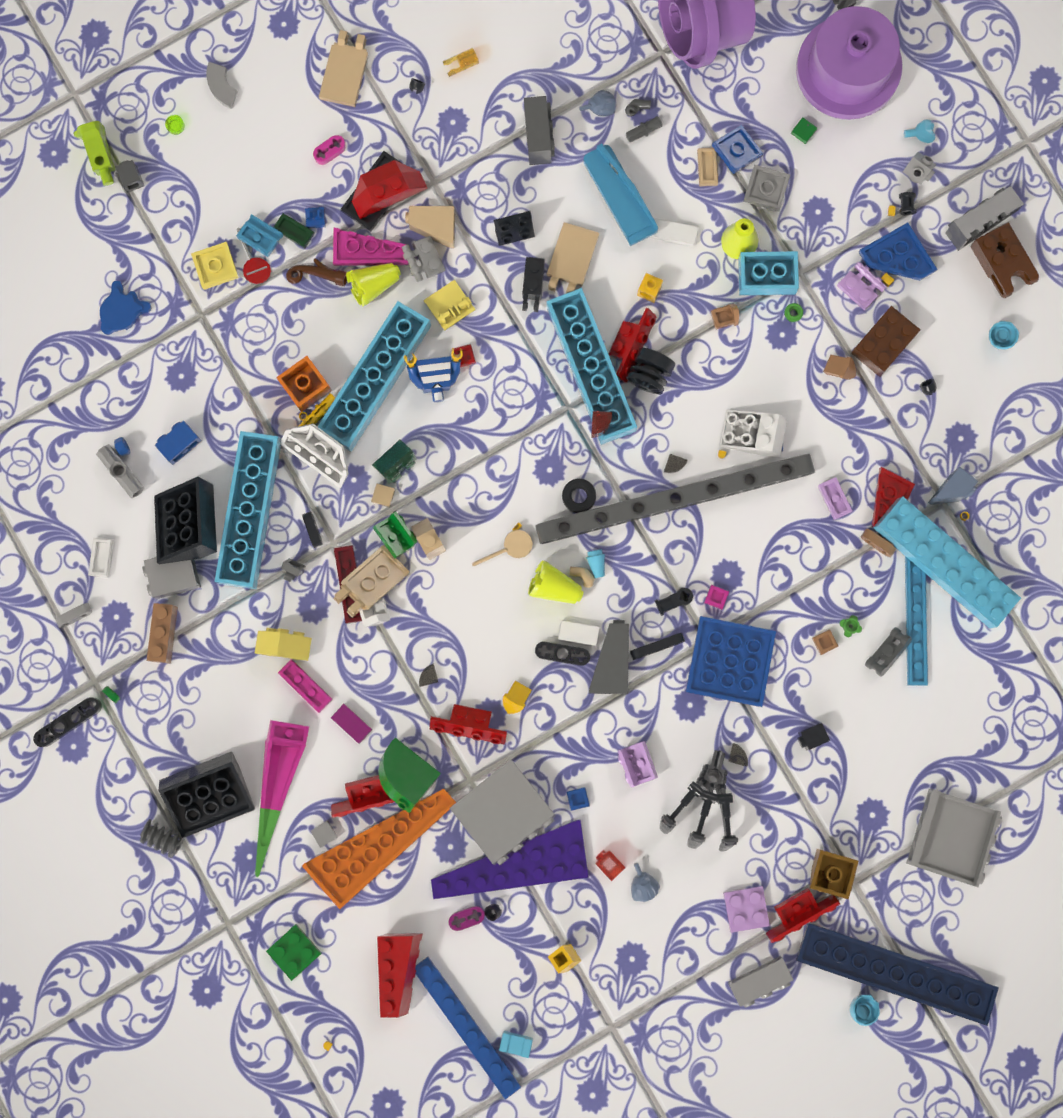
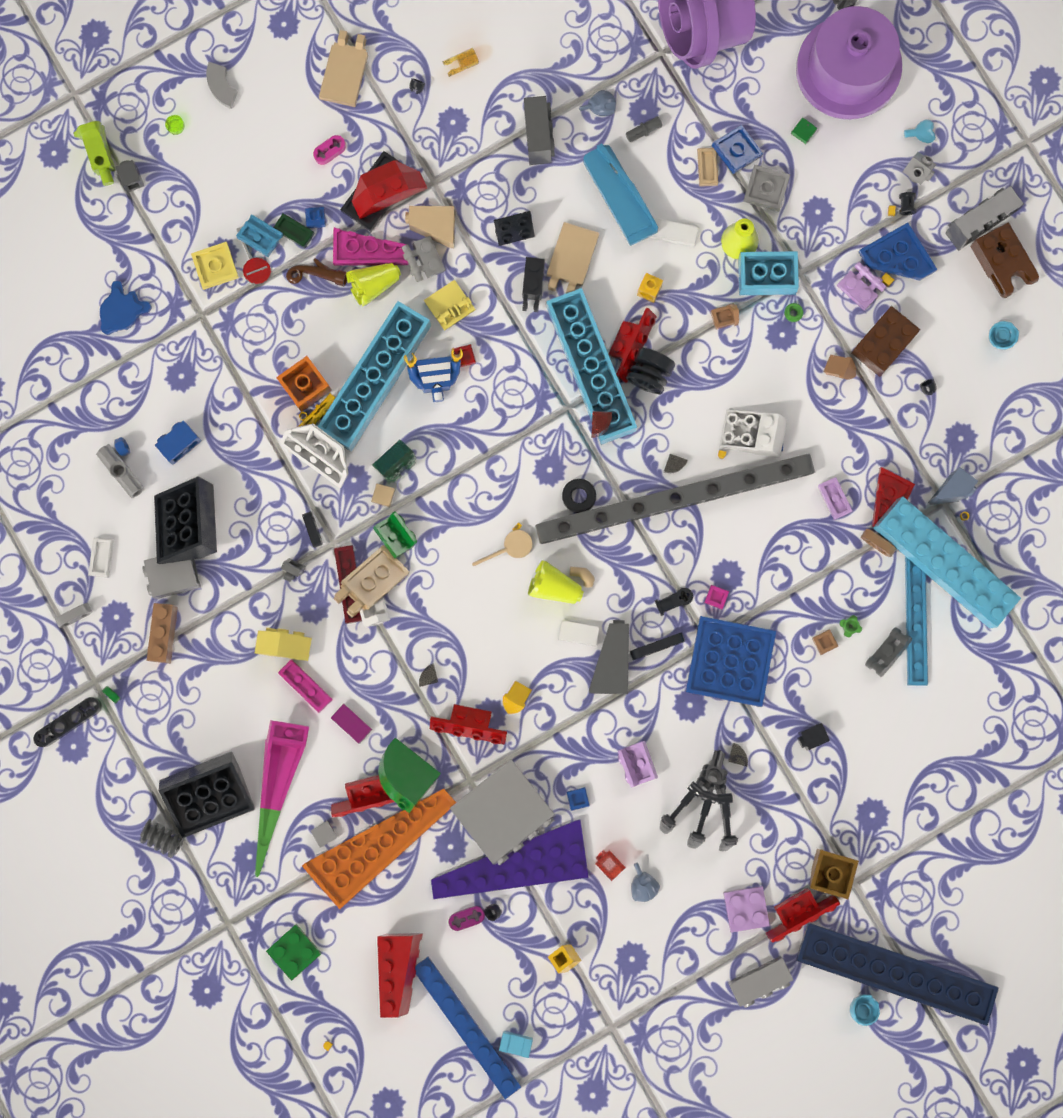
(248, 510): medium azure brick -> none
(428, 539): tan slope -> none
(558, 646): black beam -> none
(596, 562): medium azure cone -> none
(637, 104): dark grey arm -> none
(954, 838): light grey panel -> none

